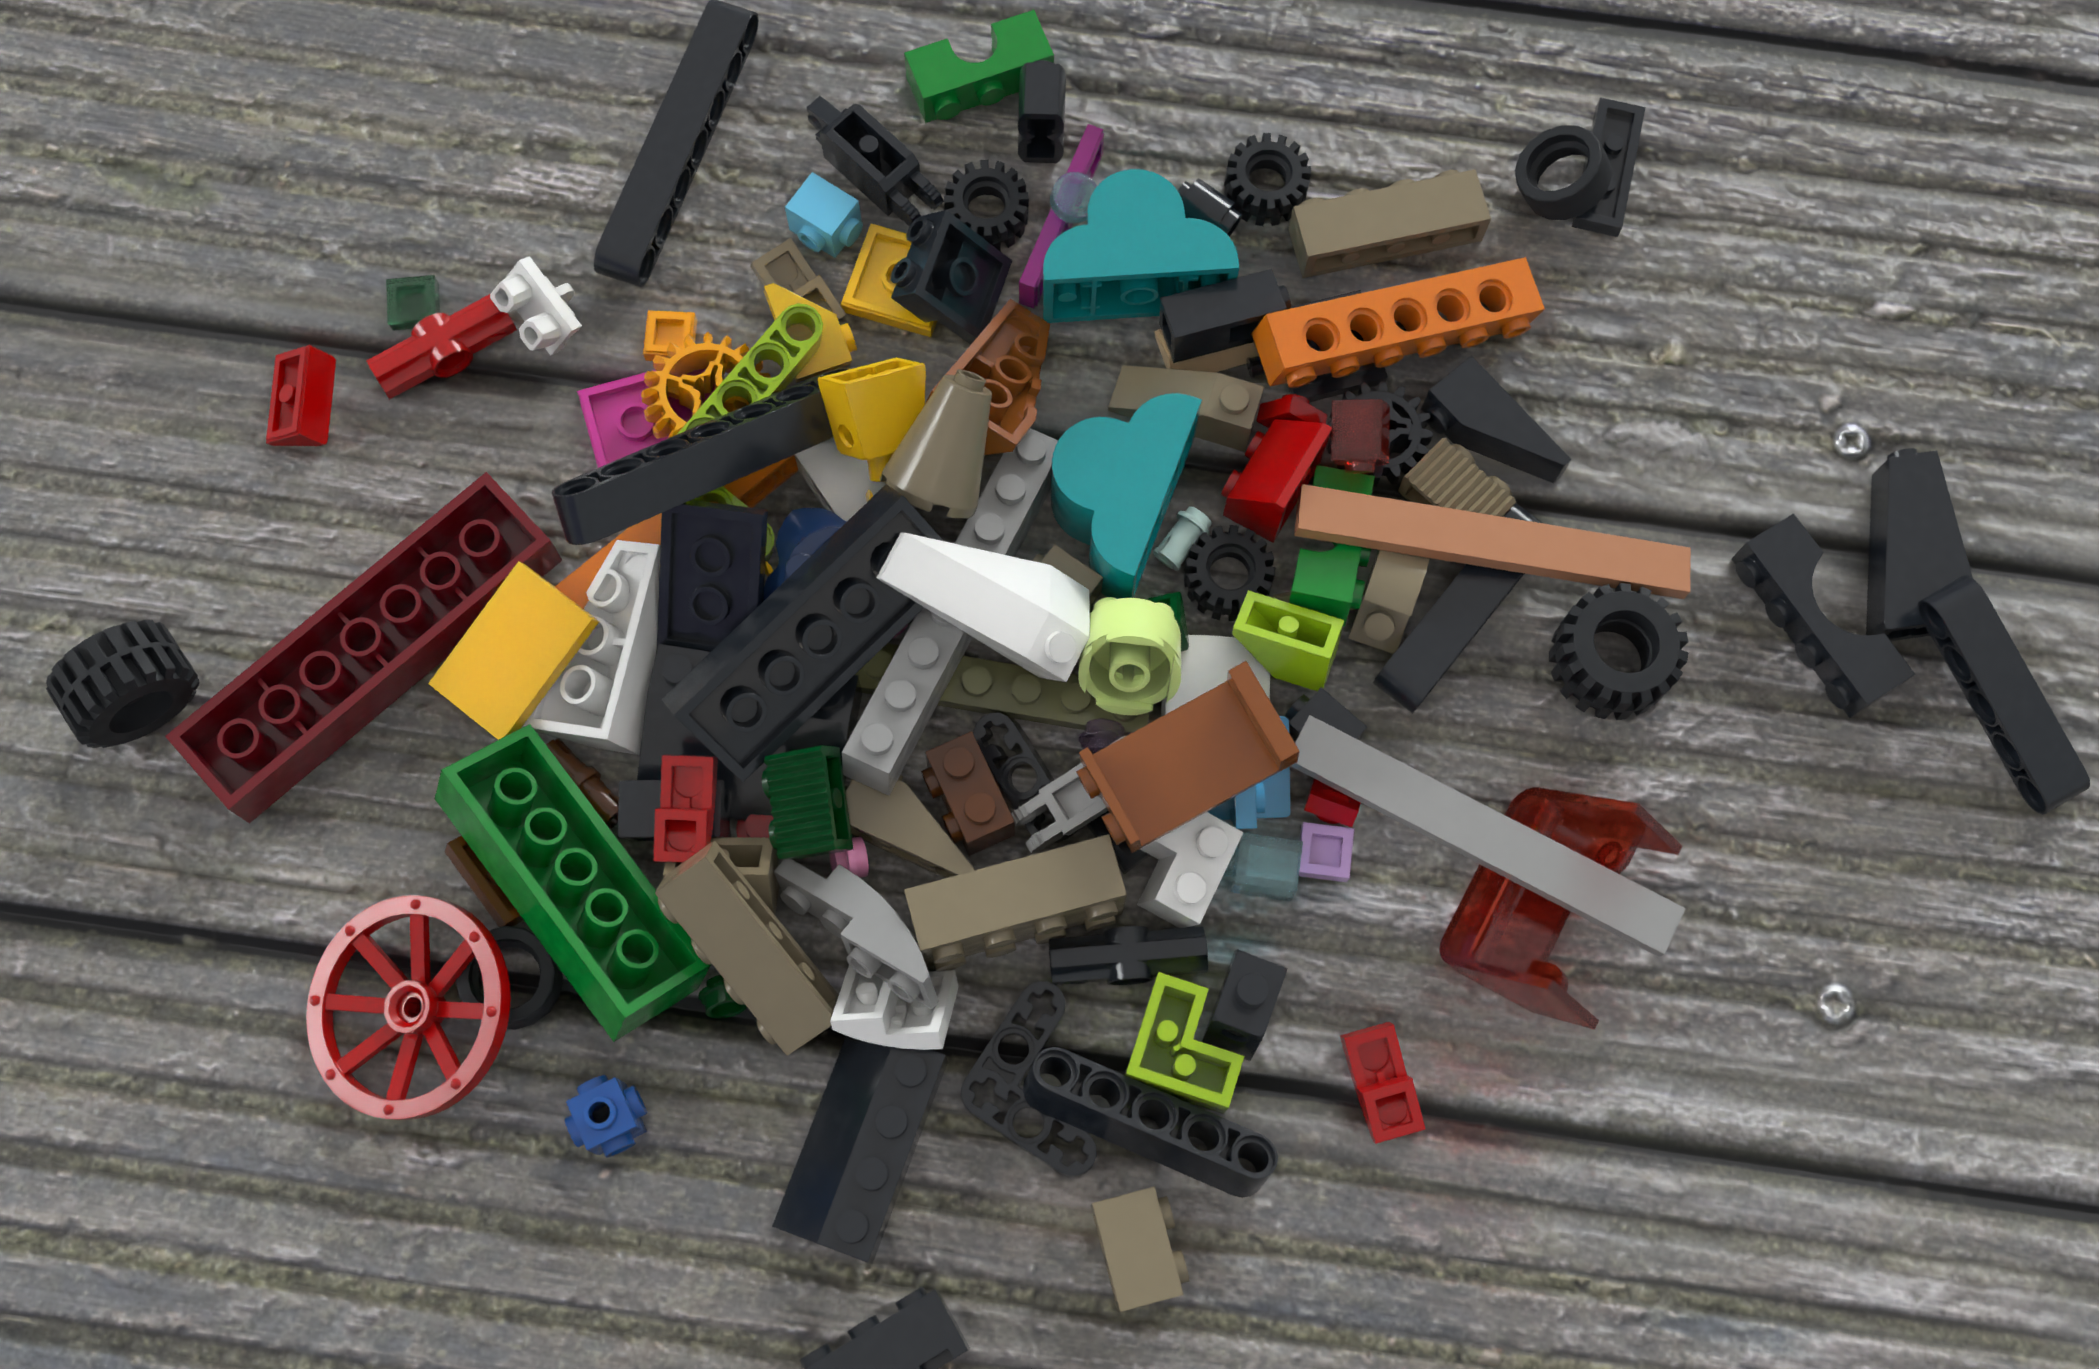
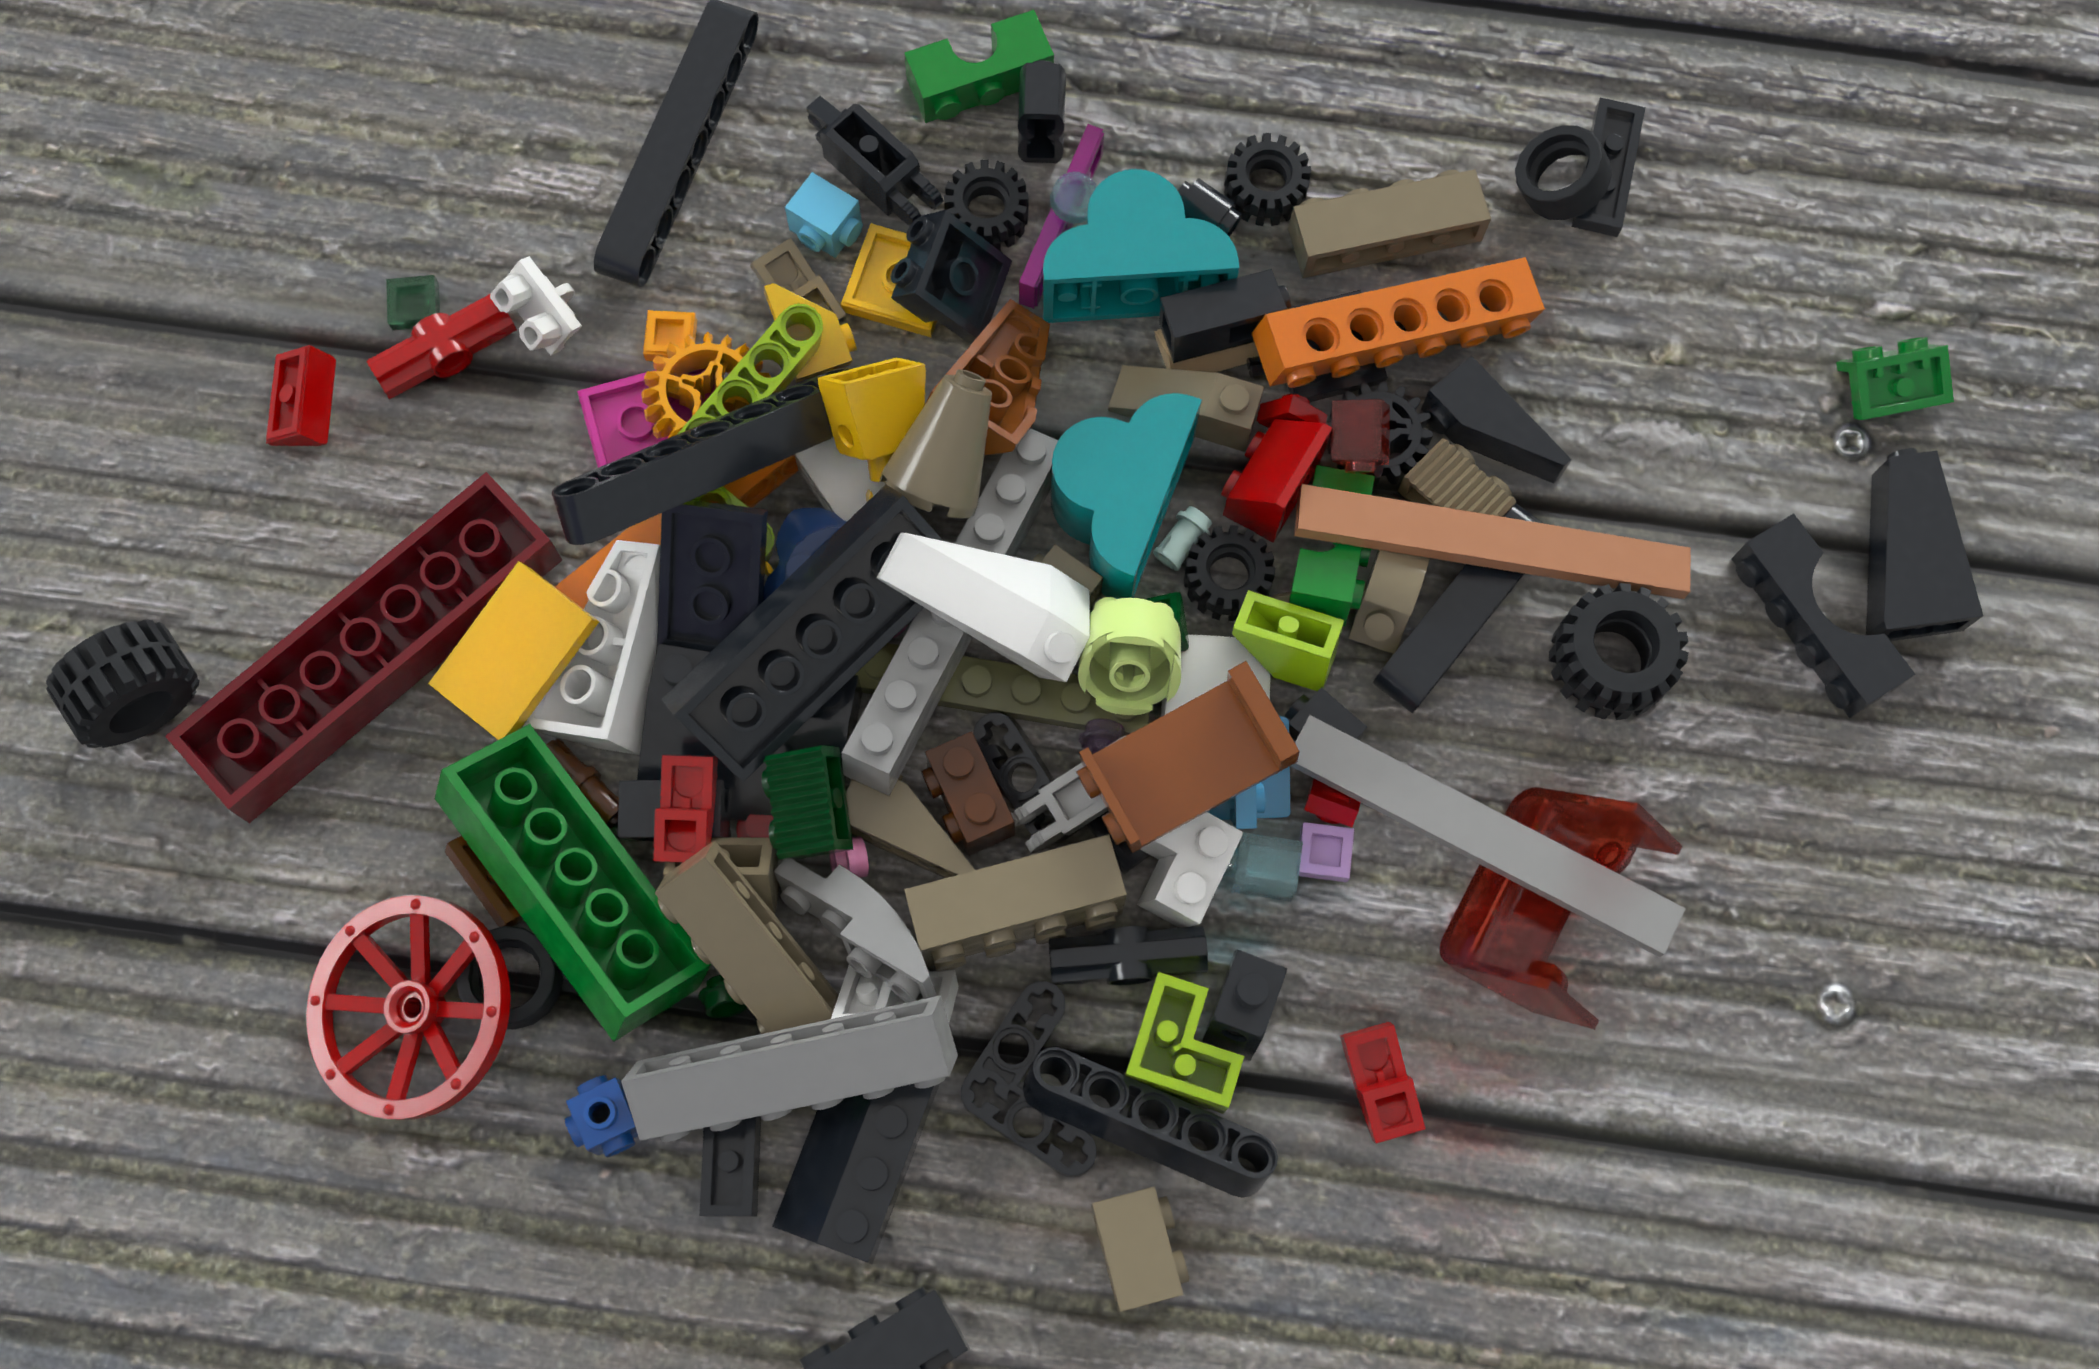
(731, 1170): none -> black plate
(791, 1070): none -> light grey brick
(1898, 379): none -> green bracket
(2003, 694): black beam -> none

